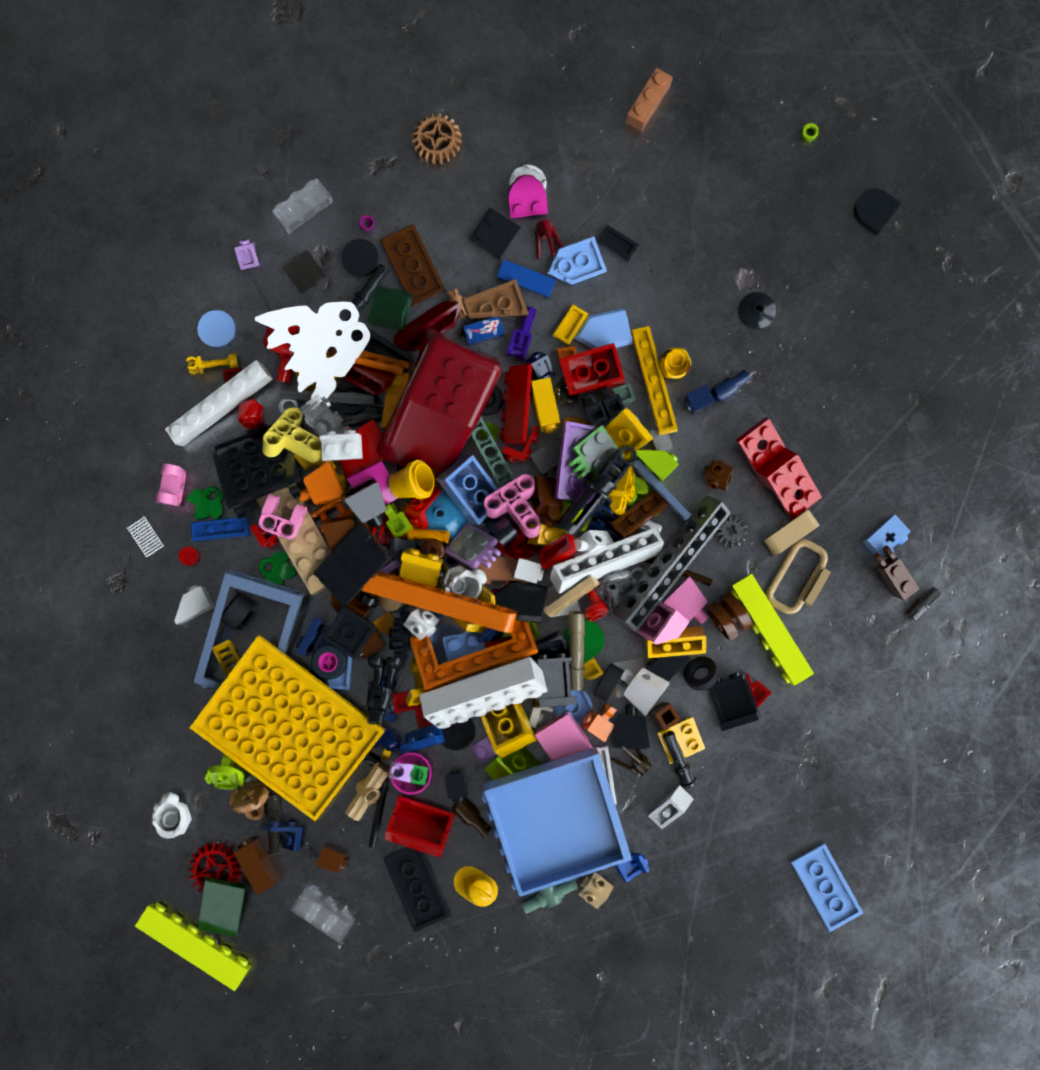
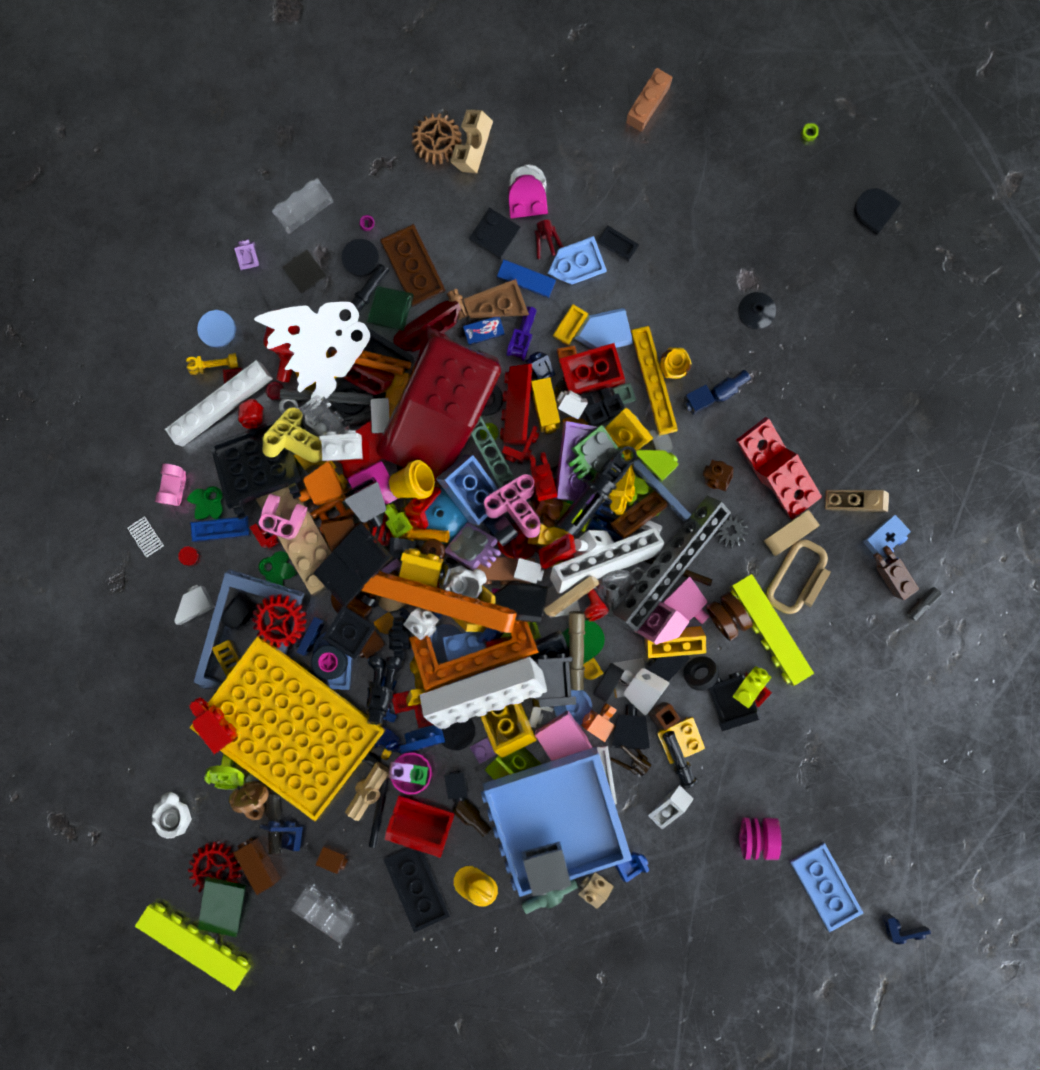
(212, 725): none -> red hinge
(273, 390): none -> dark red plate
(276, 614): none -> red gear
(379, 414): none -> white sticker
(477, 128): none -> tan arch
(543, 478): none -> red hinge
(546, 869): none -> dark grey brick
(571, 403): none -> white window
(752, 686): none -> neon yellow bracket
(763, 838): none -> dark pink wheel
(857, 500): none -> tan slope
(893, 927): none -> dark blue bracket

